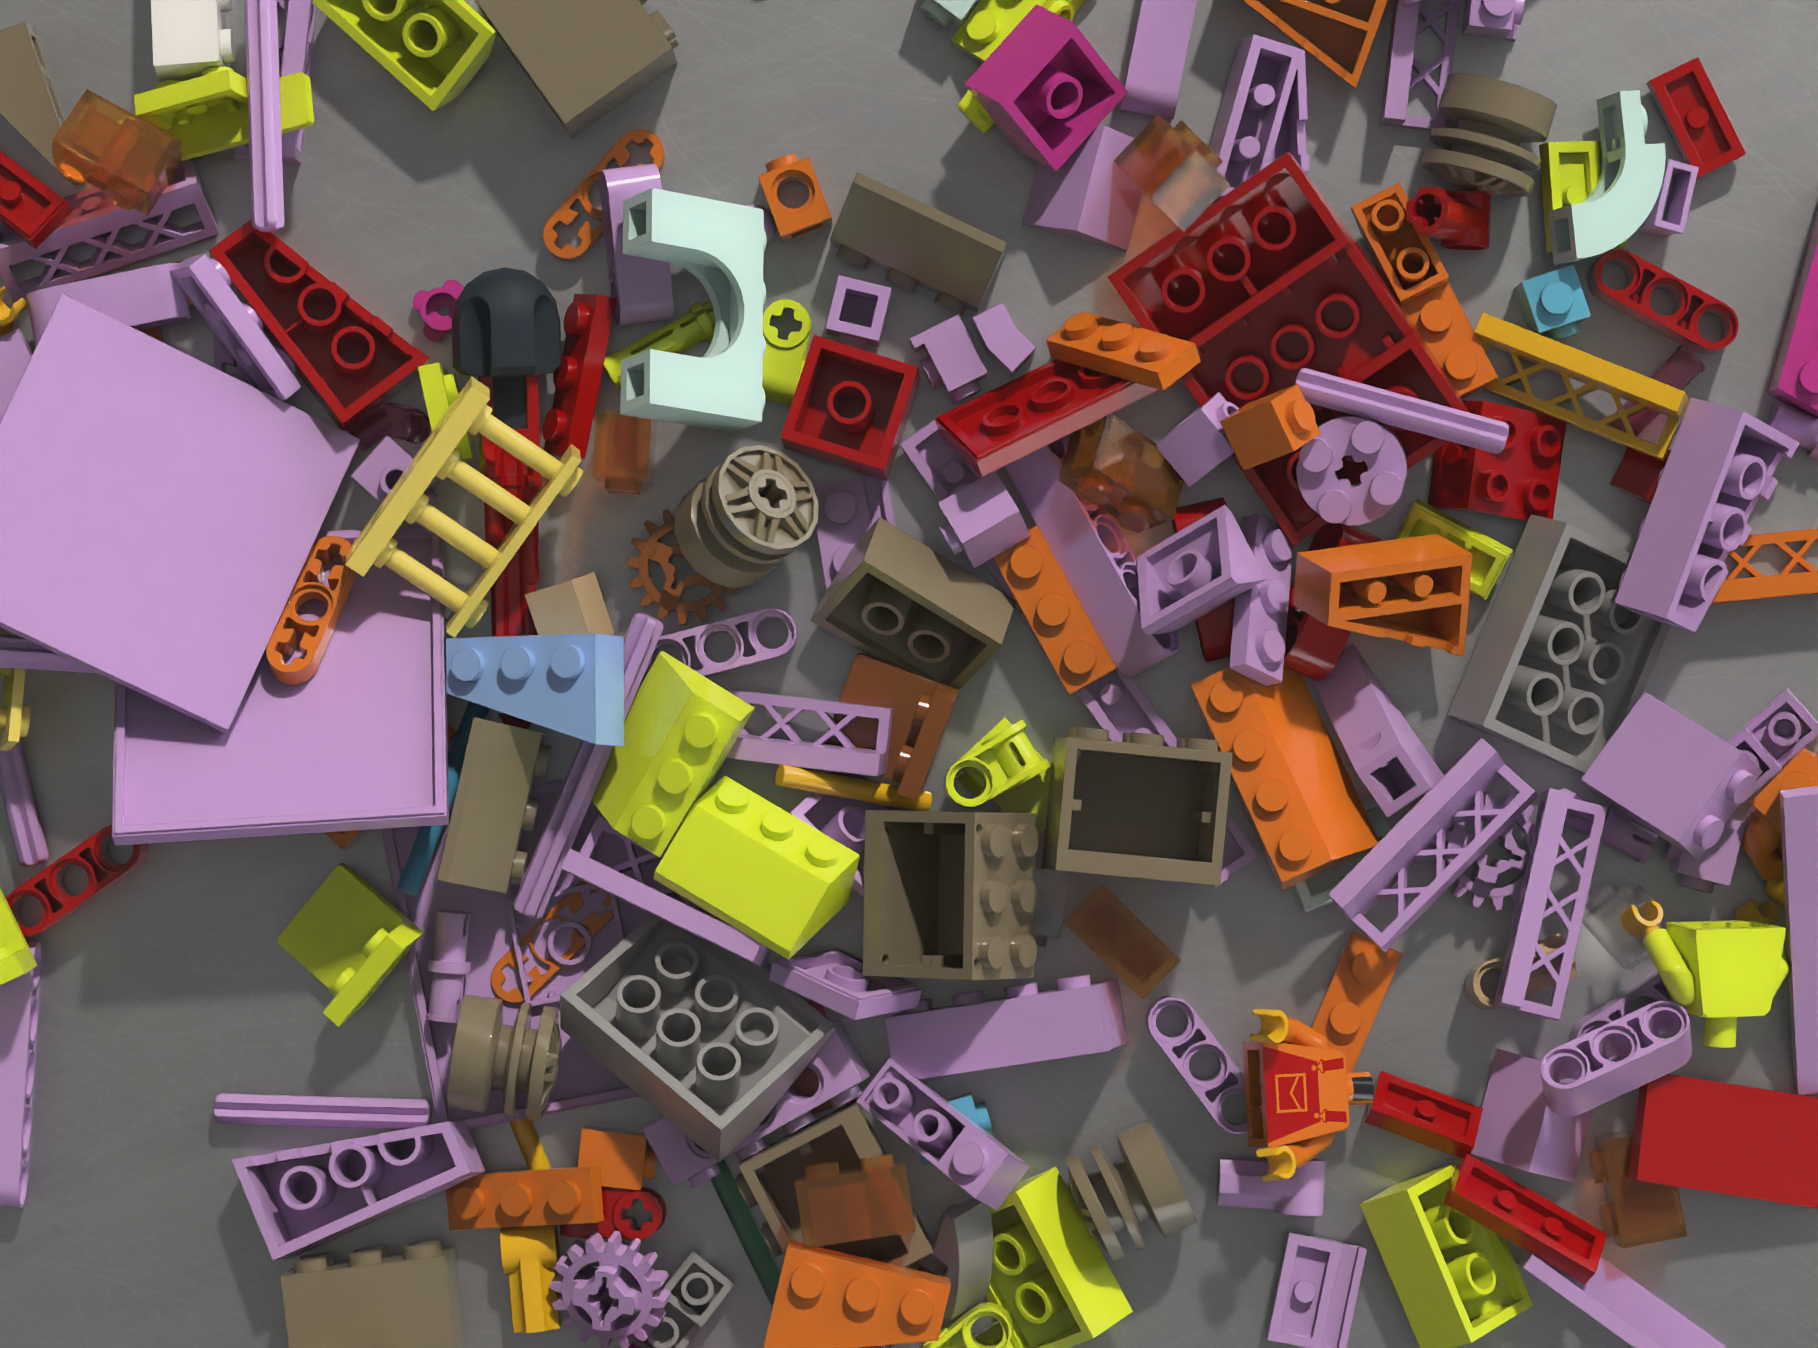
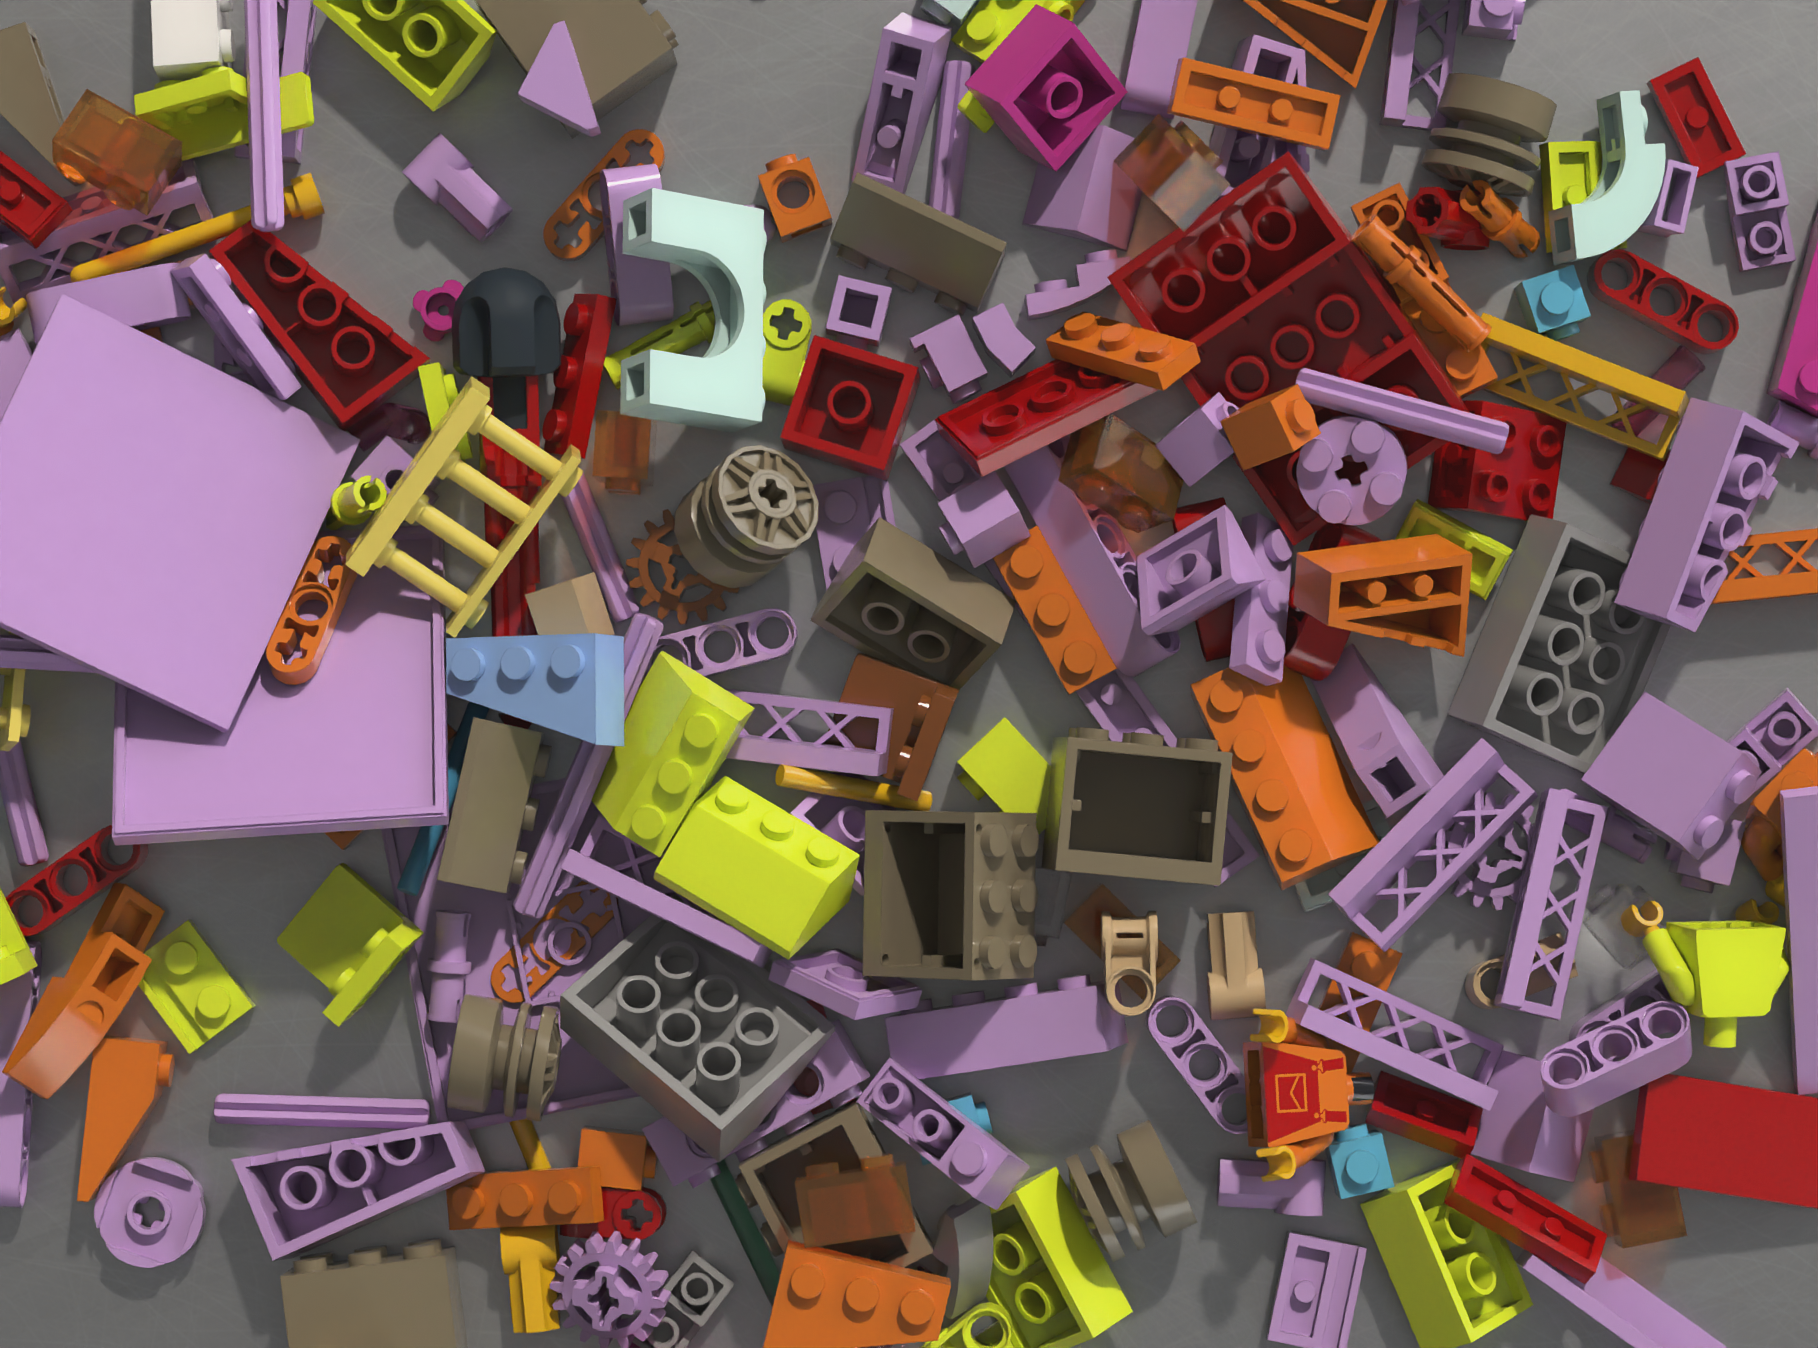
(87, 1001): none -> orange slope
(122, 1093): none -> orange slope
(122, 1226): none -> lavender plate
(192, 987): none -> neon yellow plate
(299, 200): none -> yellow piece
(354, 502): none -> neon yellow axle
(448, 179): none -> lavender piece
(557, 83): none -> lavender slope
(600, 552): none -> lavender axle
(901, 98): none -> lavender slope
(950, 140): none -> lavender axle
(997, 765): neon yellow piece -> none
(1091, 279): none -> lavender slope
(1129, 957): none -> tan piece
(1235, 980): none -> tan piece
(1253, 104): none -> orange plate
(1358, 1162): none -> medium azure brick
(1397, 1056): none -> lavender fence
(1405, 268): none -> orange pin
(1499, 219): none -> orange pin
(1758, 211): none -> lavender slope

